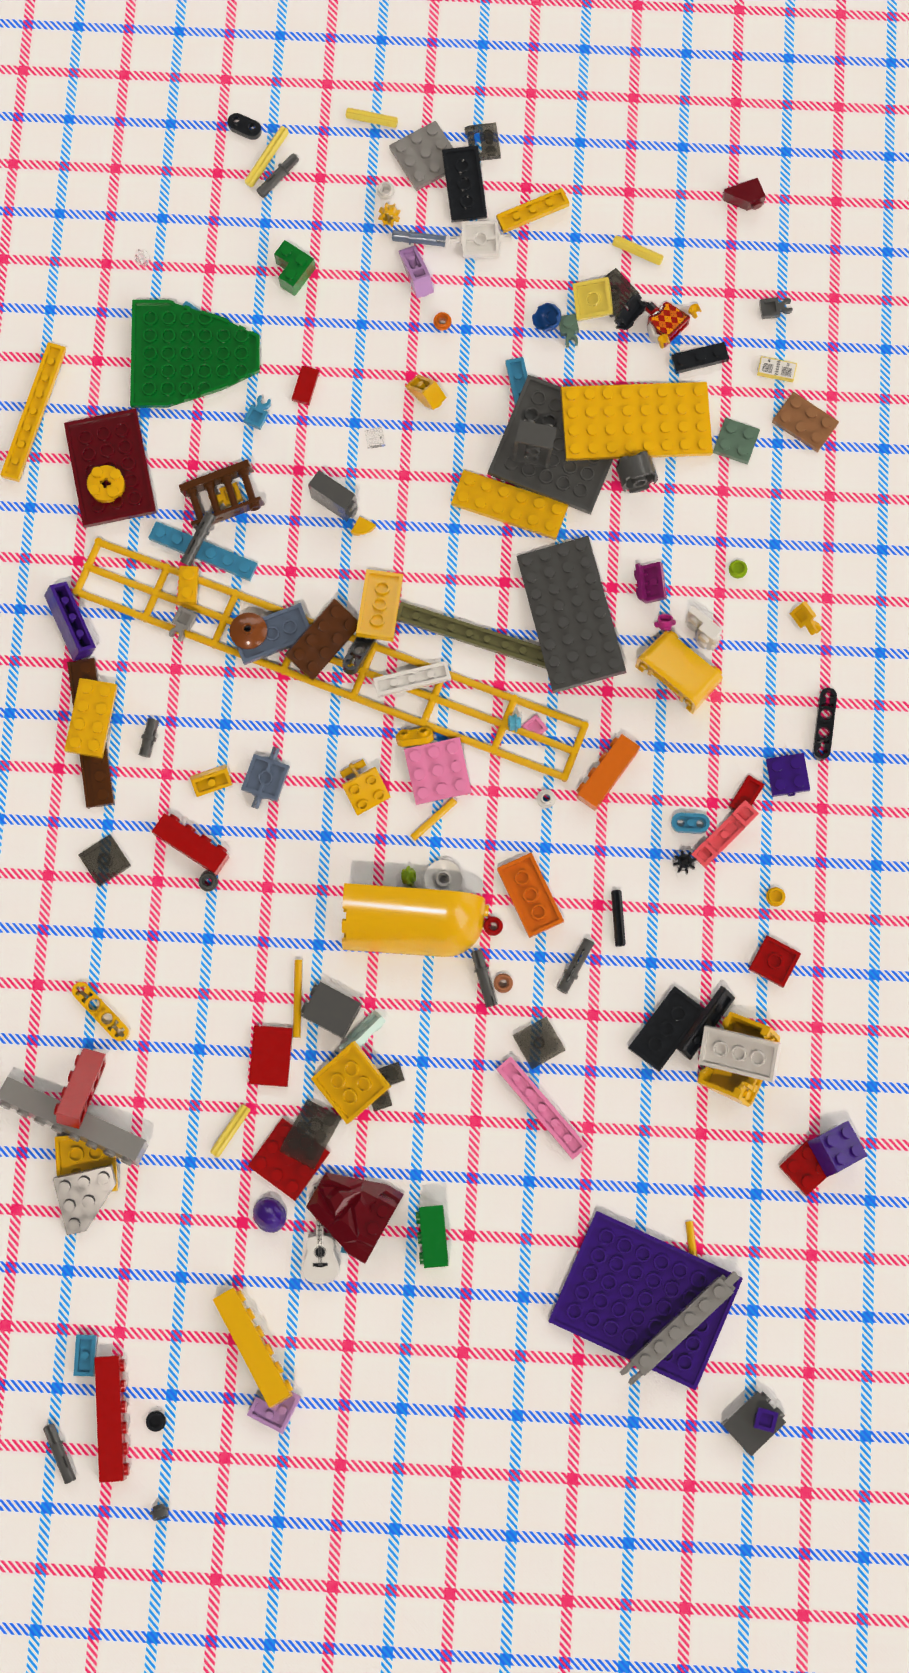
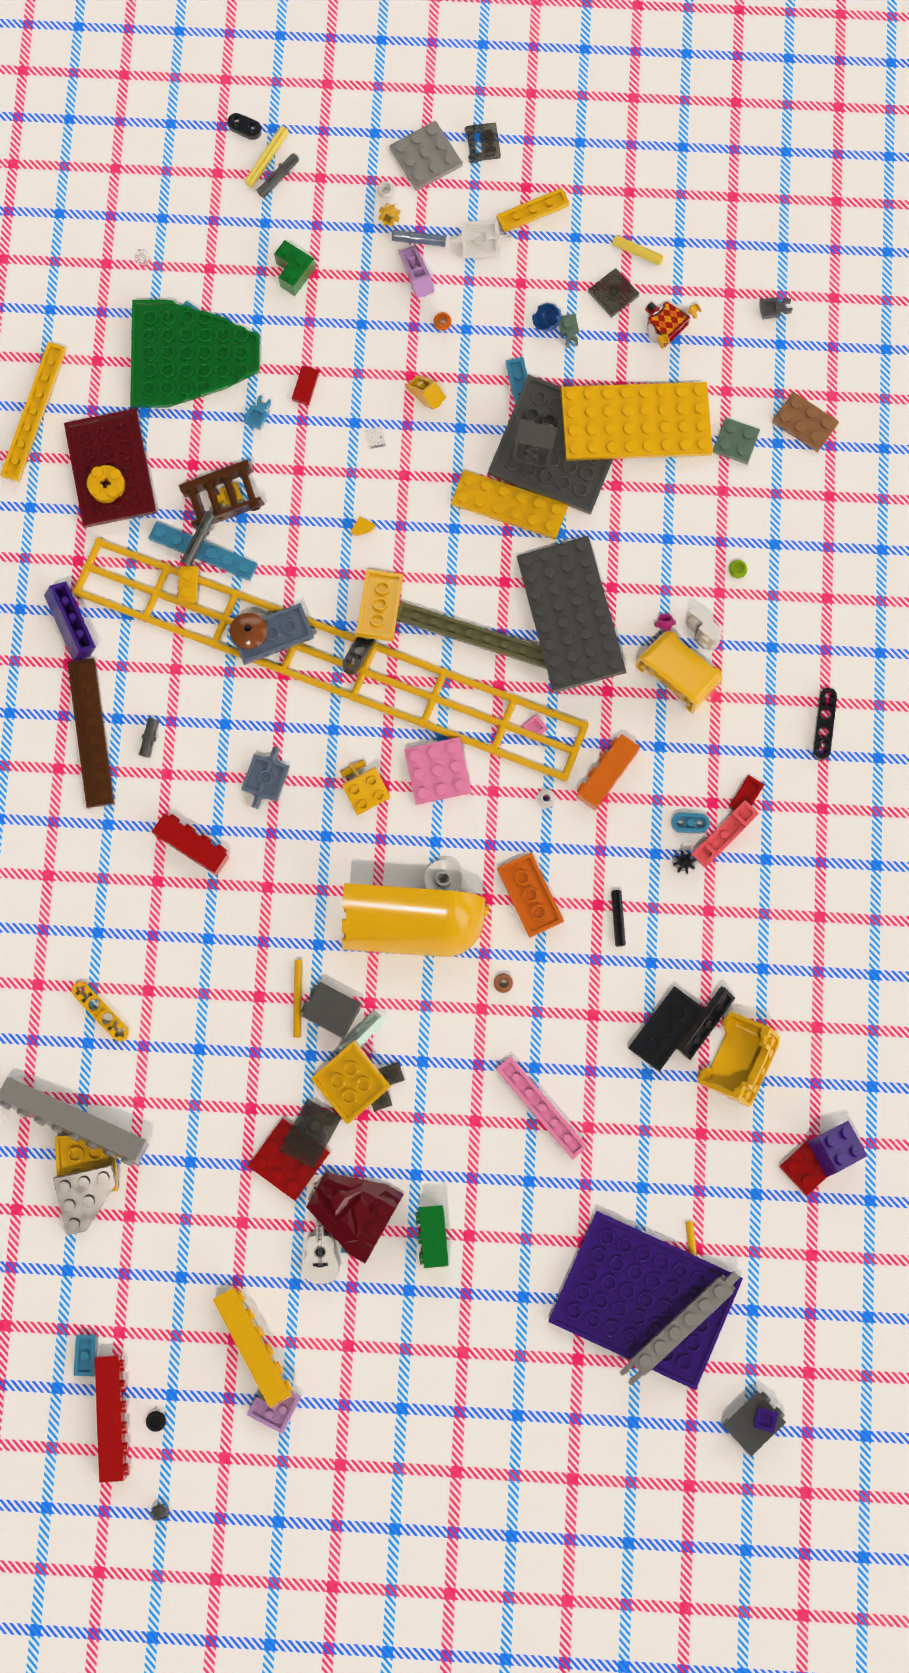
(59, 1453): dark grey axle -> none
(80, 1089): brick -> none
(91, 718): yellow plate -> none
(104, 860): clear smoke plate -> none
(184, 621): light grey plate -> none
(204, 877): dark grey plate -> none
(211, 780): yellow slope -> none
(230, 1130): light yellow axle -> none
(269, 1215): dark purple hat -> none
(270, 1056): red tile -> none
(322, 639): reddish brown plate -> none
(333, 496): dark grey brick -> none
(371, 117): light yellow axle -> none
(408, 876): lime plate -> none
(412, 679): white plate -> none
(414, 737): yellow plate -> none
(433, 819): yellow bar -> none
(464, 183): black tile -> none
(483, 978): dark grey axle -> none
(497, 921): red plate -> none
(514, 722): medium azure plate -> none
(539, 1043): clear smoke plate -> none
(565, 985): dark grey pin -> none
(592, 299): light yellow plate -> none
(626, 318): black hinge -> none
(636, 472): dark grey brick -> none
(650, 582): magenta bracket -> none
(700, 358): black plate -> none
(739, 1053): white plate -> none
(745, 195): dark red slope -> none
(774, 961): red plate -> none
(775, 896): yellow plate -> none
(777, 369): tile -> none
(788, 775): dark purple plate -> none
(804, 617): yellow plate -> none

